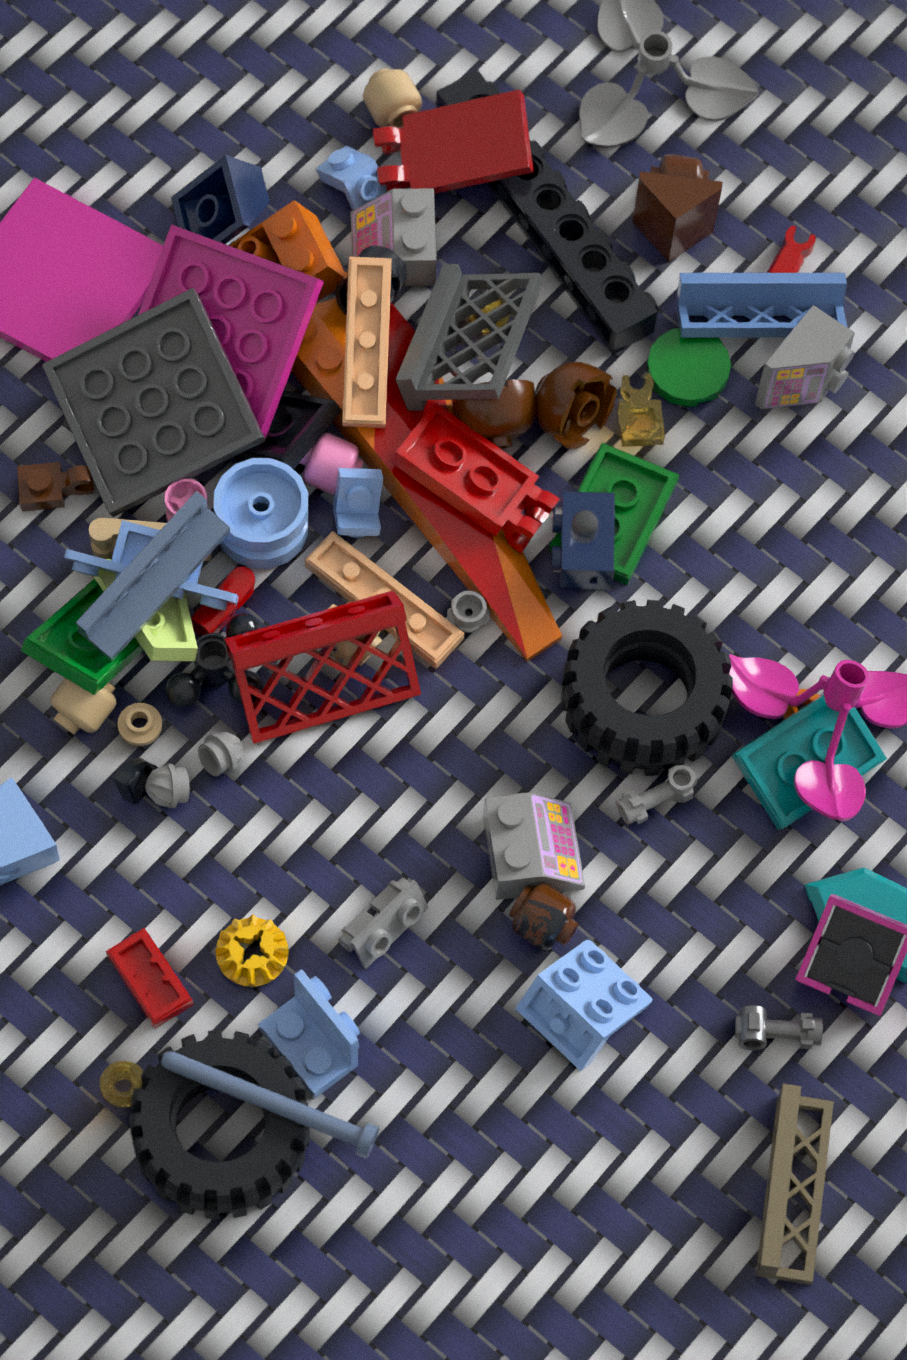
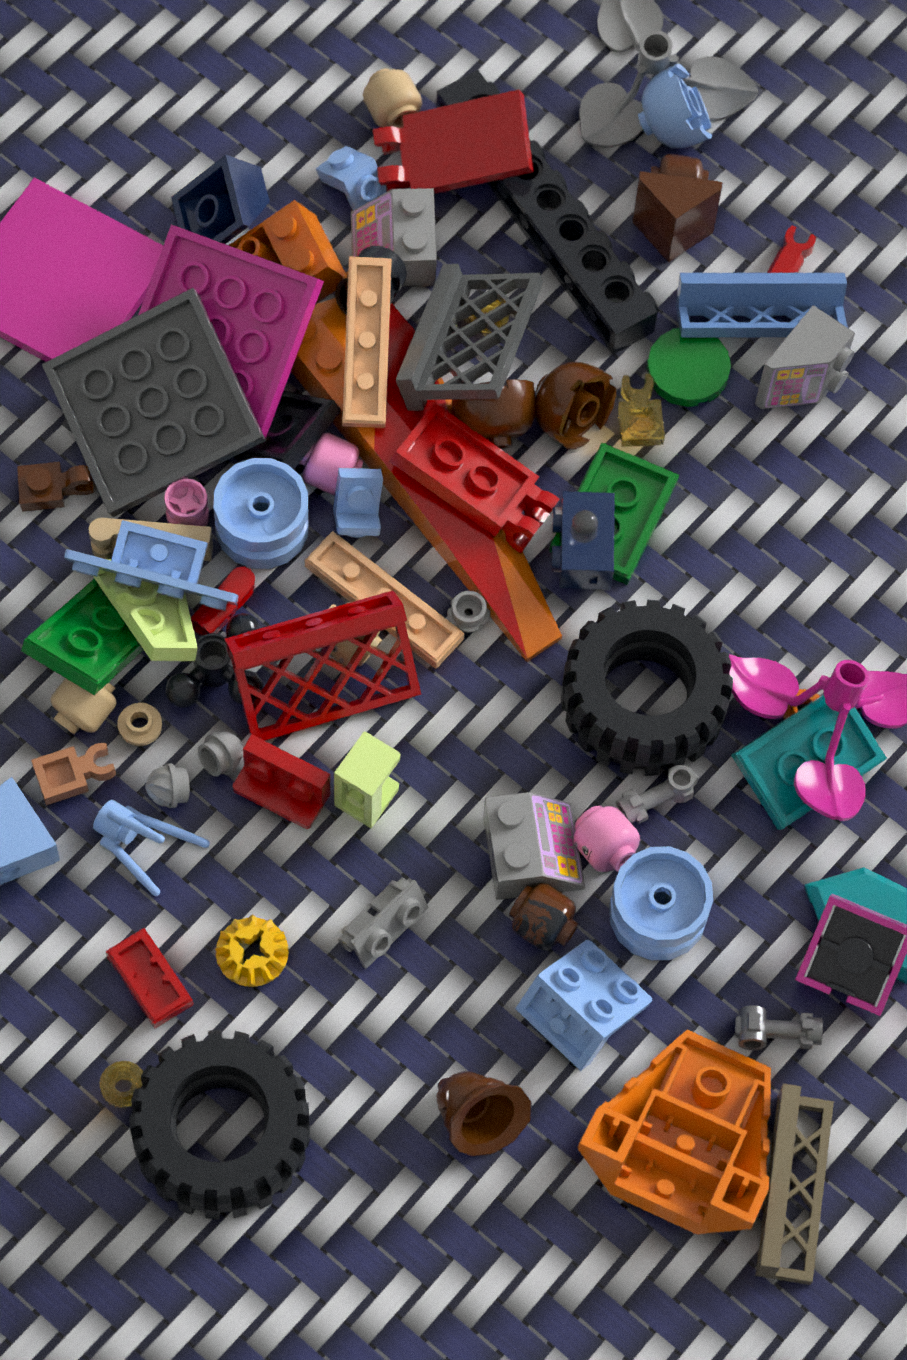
(65, 774): none -> nougat plate
(124, 823): none -> light blue plant
(133, 778): black tile -> none
(152, 577): sand blue fence -> none
(273, 1102): sand blue bar -> none
(282, 782): none -> red bracket
(313, 1035): light blue bracket -> none
(363, 779): none -> yellowish green panel
(482, 1112): none -> reddish brown piece
(605, 838): none -> bright pink head
(665, 878): none -> light blue wheel
(674, 110): none -> light blue cylinder
(688, 1137): none -> orange wedge

